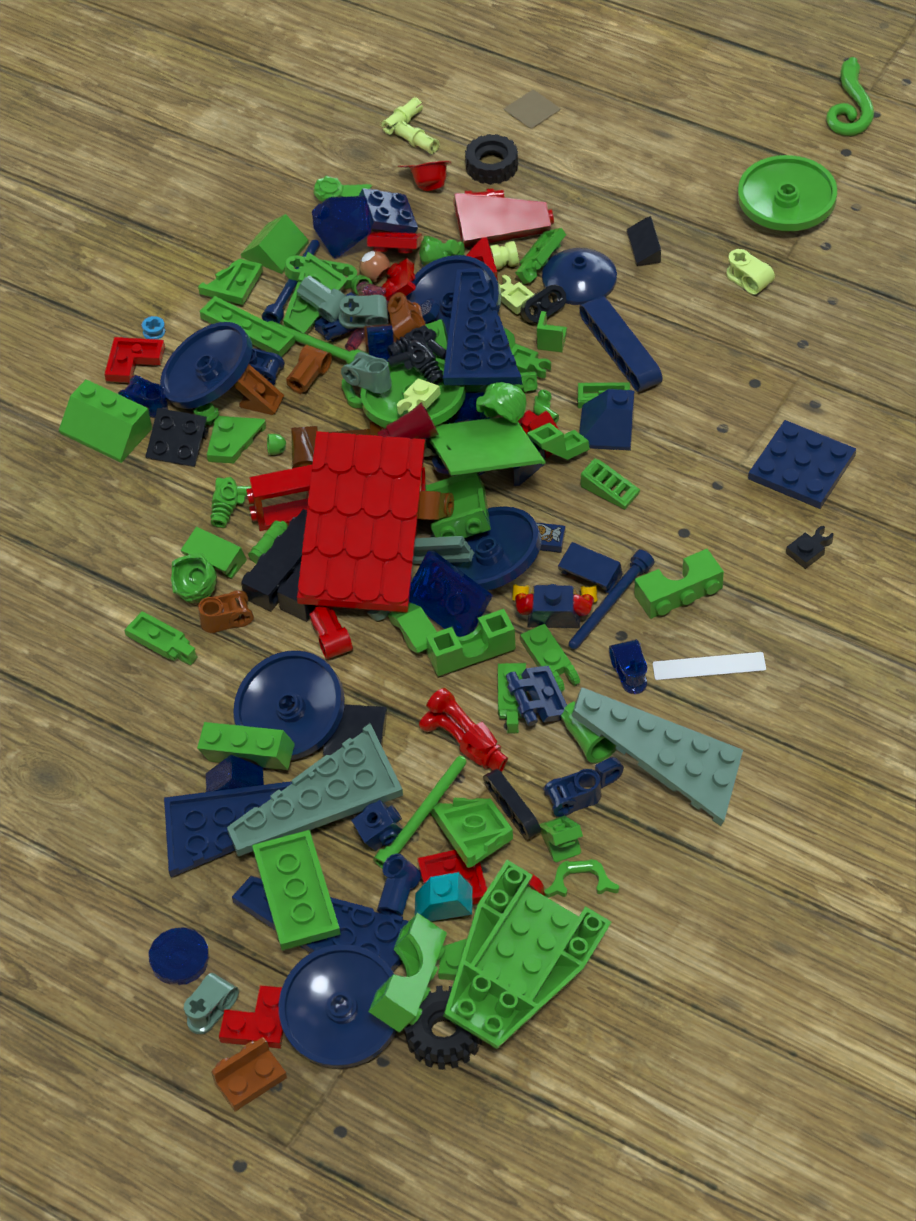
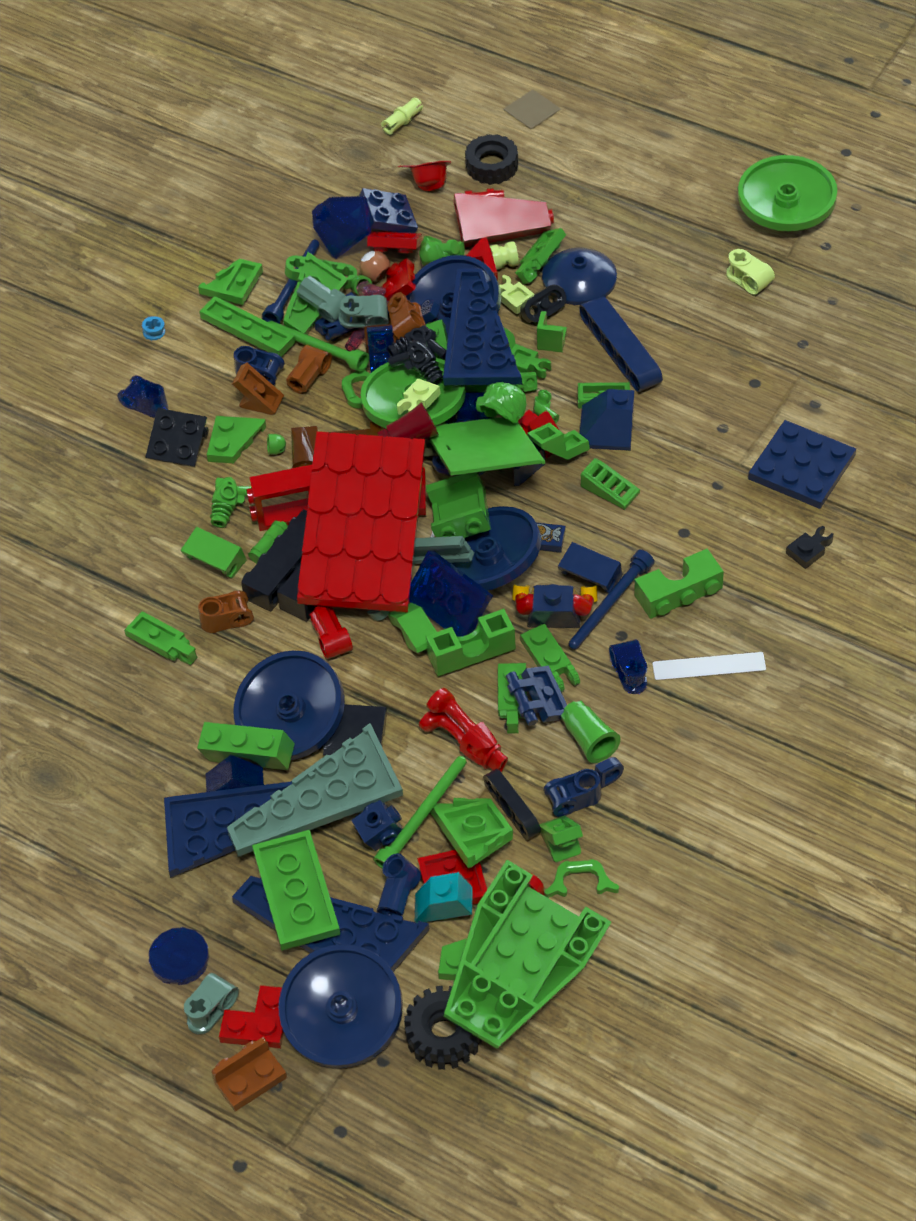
(105, 421): bright green slope -> none
(131, 351): red plate -> none
(193, 577): bright green hair -> none
(206, 365): dark blue dish -> none
(209, 411): bright green plate -> none
(276, 244): bright green slope -> none
(331, 187): bright green piece -> none
(368, 373): sand green piece -> none
(400, 997): bright green arch -> none
(416, 137): yellowish green pin -> none
(435, 505): dark orange piece -> none
(644, 242): black slope -> none
(671, 753): sand green wing -> none
(849, 79): bright green plant -> none

